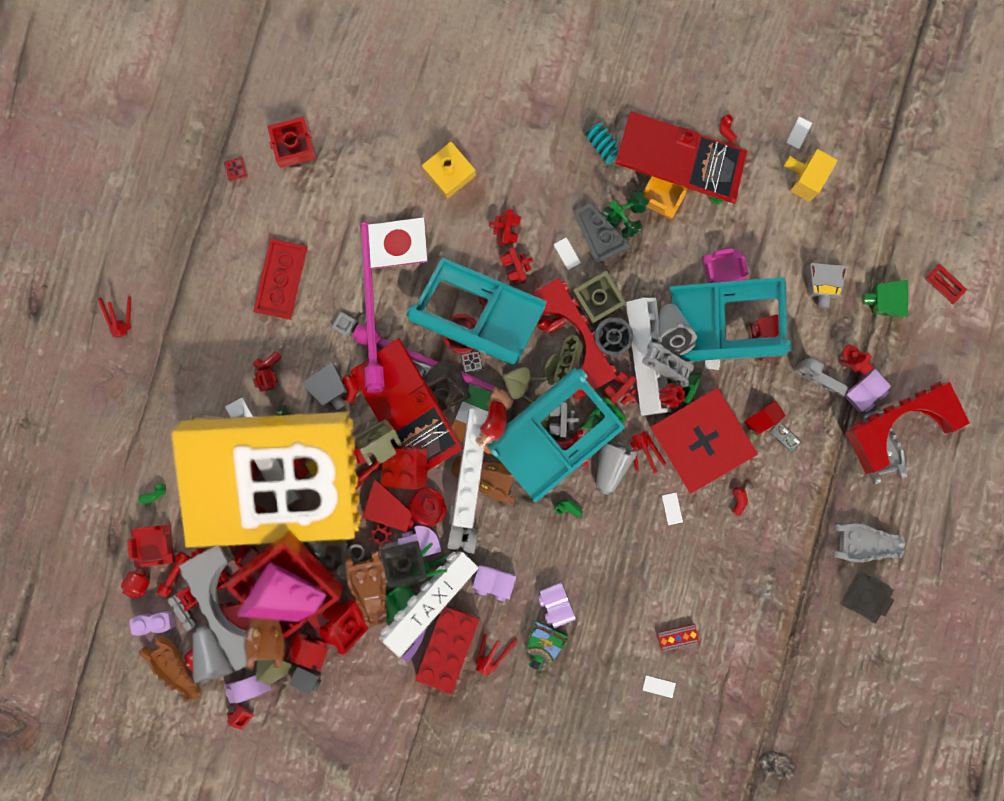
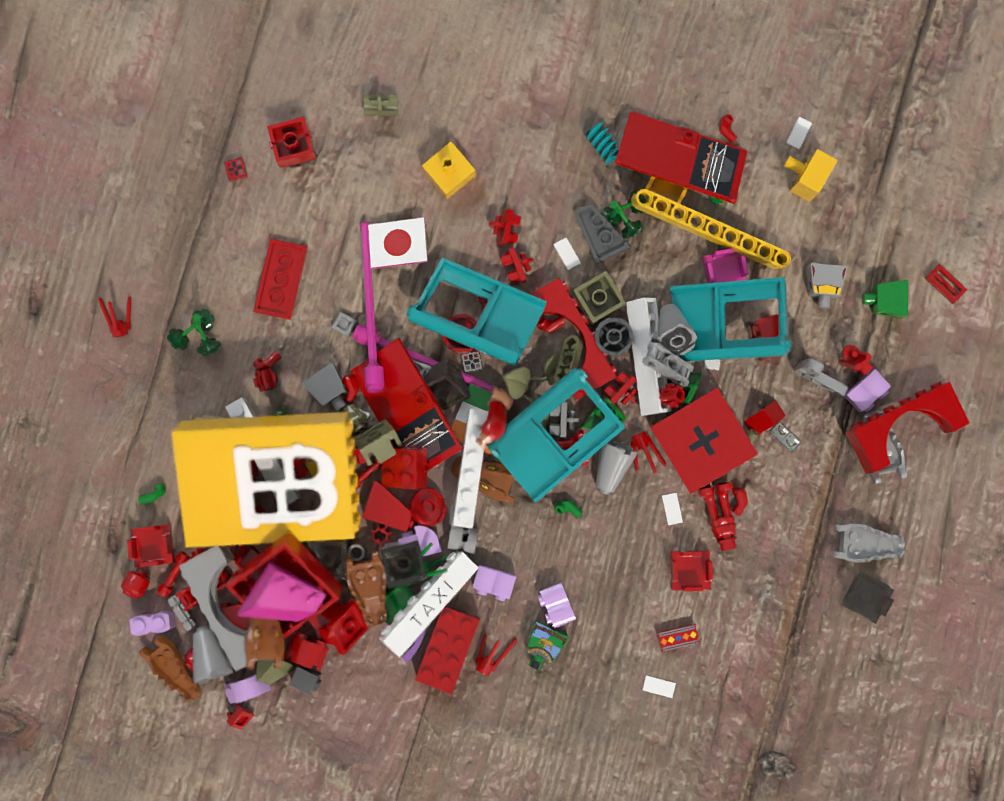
(202, 322): none -> dark green plant
(359, 418): none -> olive rock
(380, 105): none -> olive hips
(691, 570): none -> red panel
(720, 229): none -> yellow beam
(723, 526): none -> red piece

